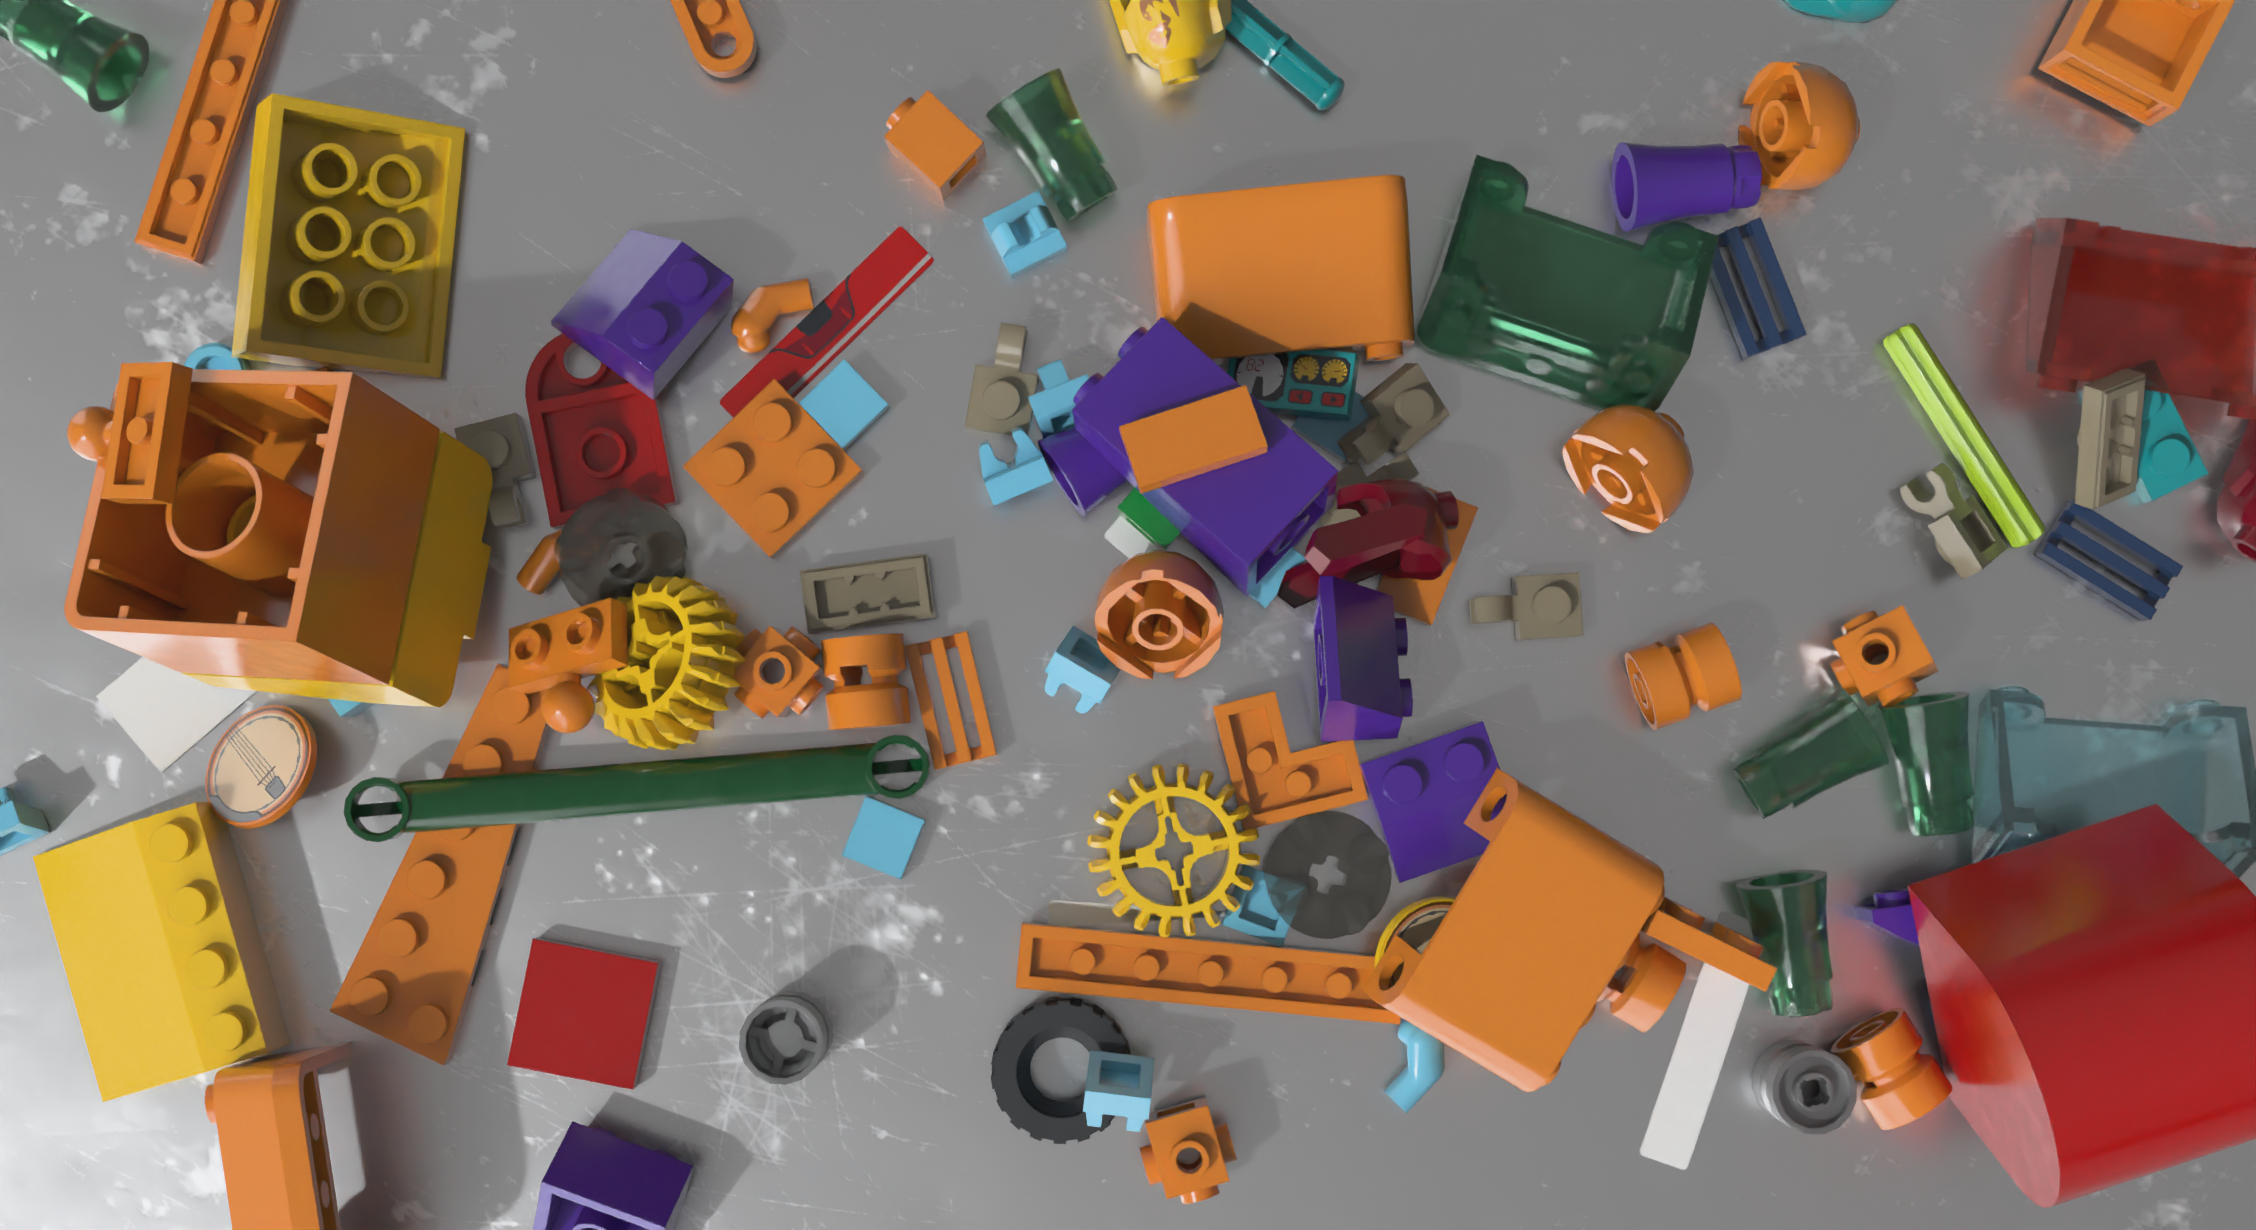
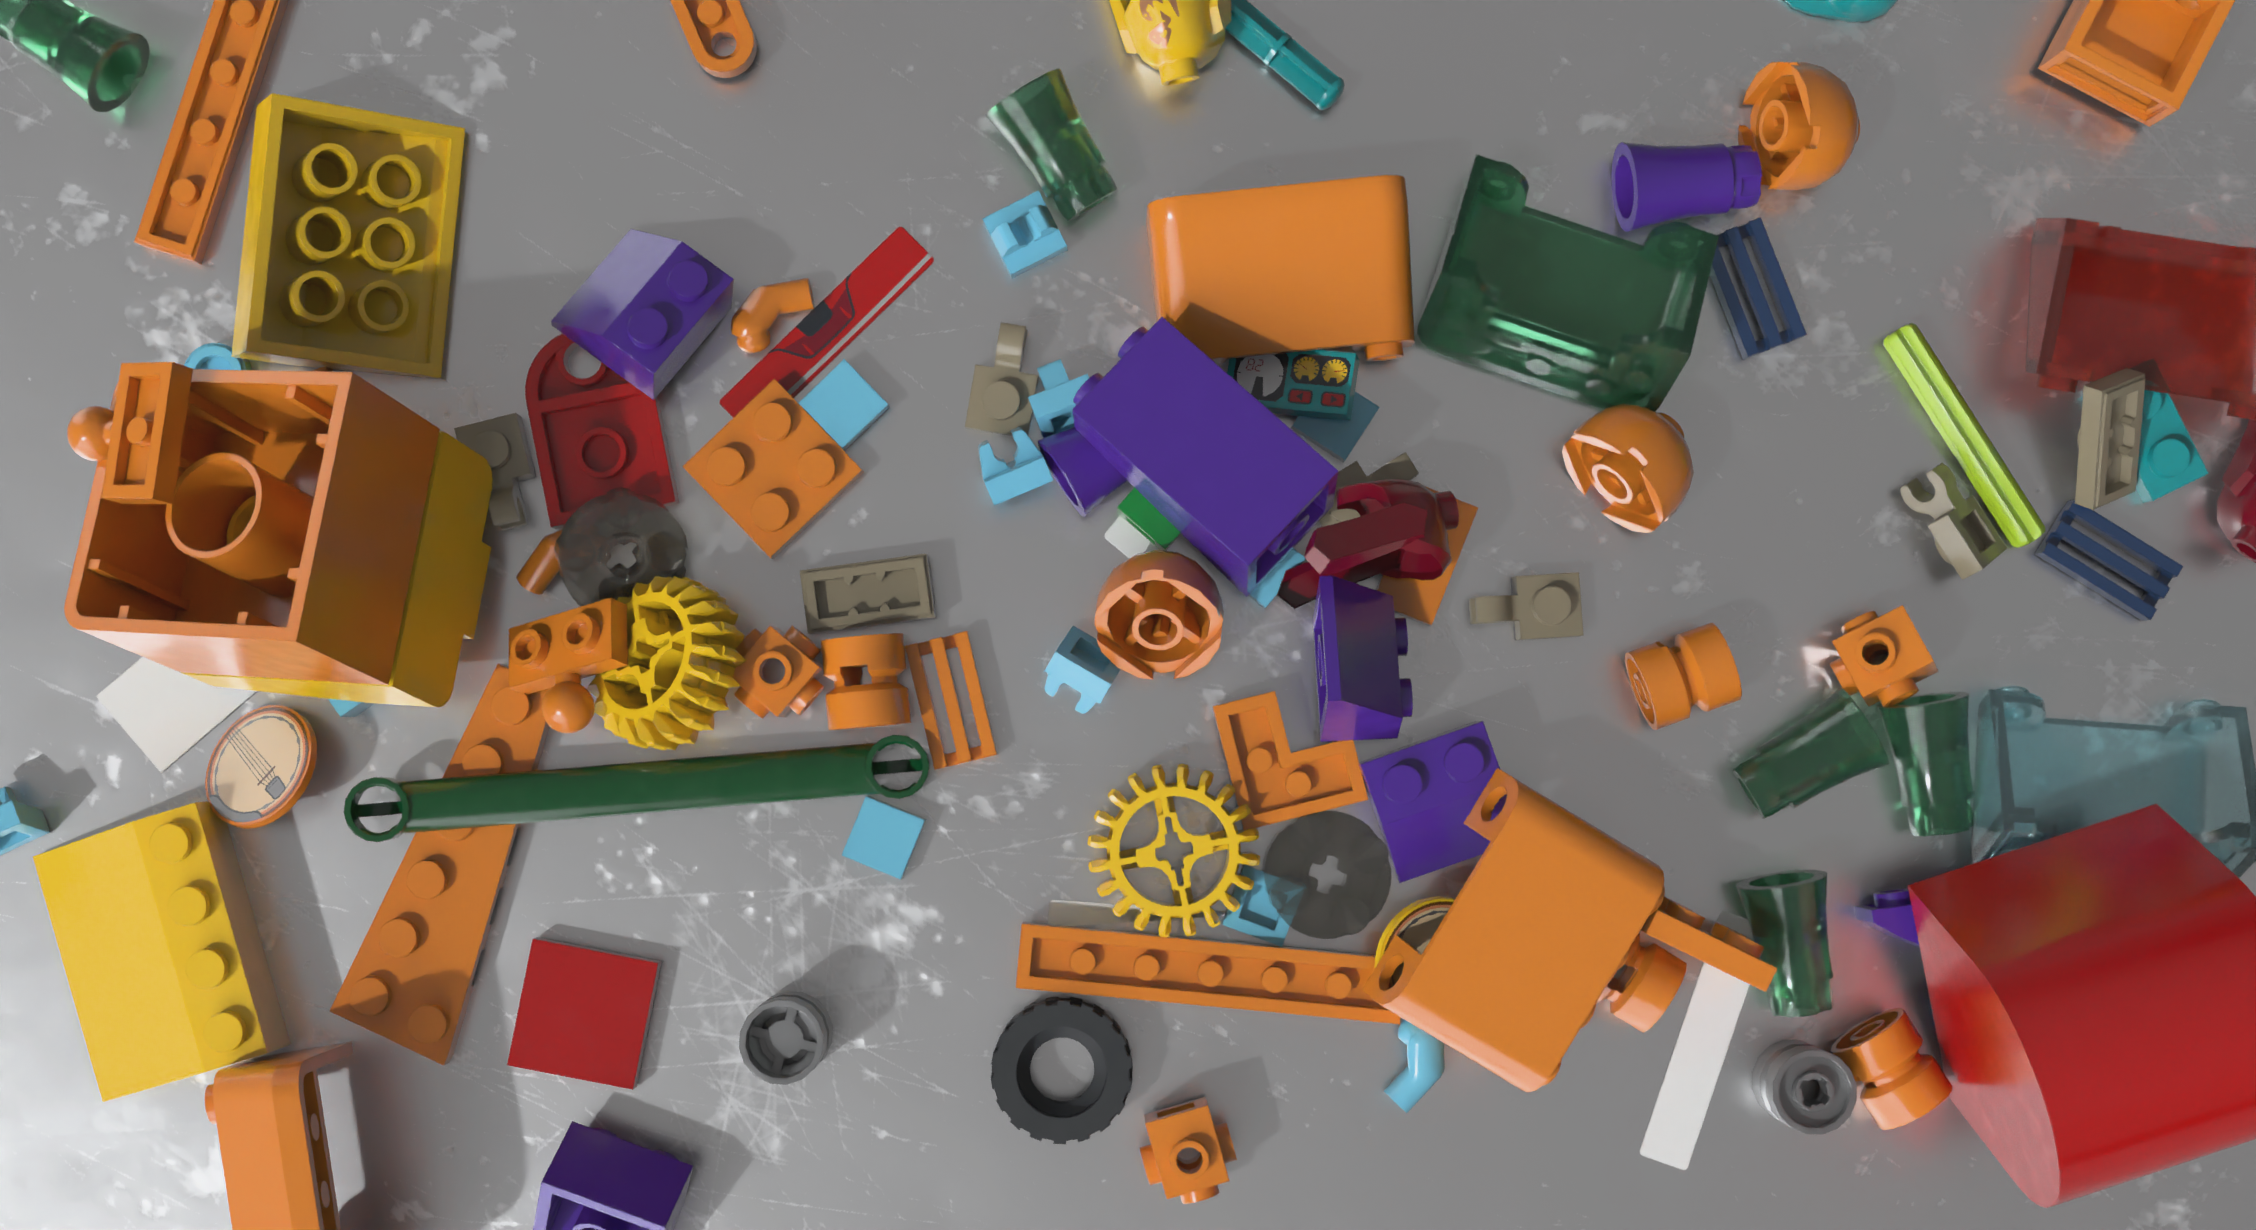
(933, 143): orange brick -> none
(1118, 1087): medium azure tile -> none
(1193, 439): orange tile -> none
(1399, 416): dark tan plate -> none

